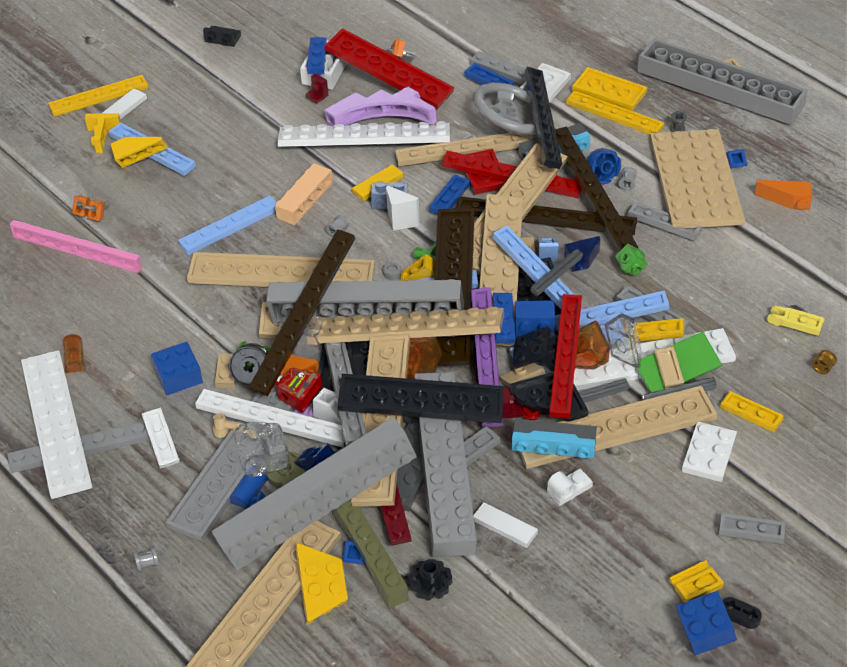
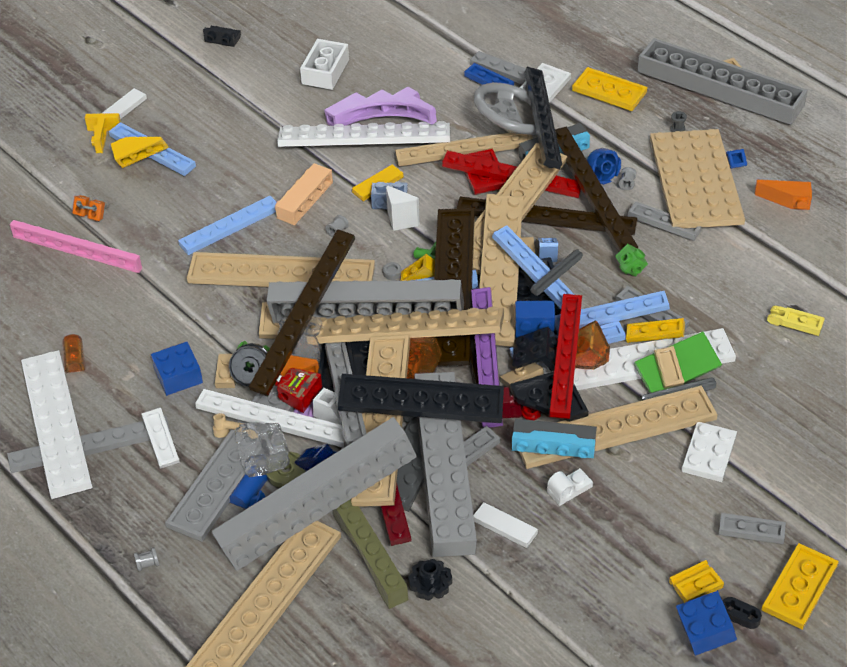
(97, 95): yellow tile -> none
(317, 55): blue plate -> none
(319, 89): dark red bracket -> none
(321, 582): yellow wing -> none
(352, 554): blue slope -> none
(388, 67): red plate -> none
(397, 50): piece -> none
(450, 194): blue plate -> none
(507, 334): blue plate -> none
(589, 248): clear blue slope -> none
(604, 390): dark grey axle -> none
(614, 113): yellow tile -> none
(624, 340): clear slope -> none
(752, 411): yellow tile -> none
(800, 586): none -> yellow plate
(824, 361): pearl gold wheel -> none

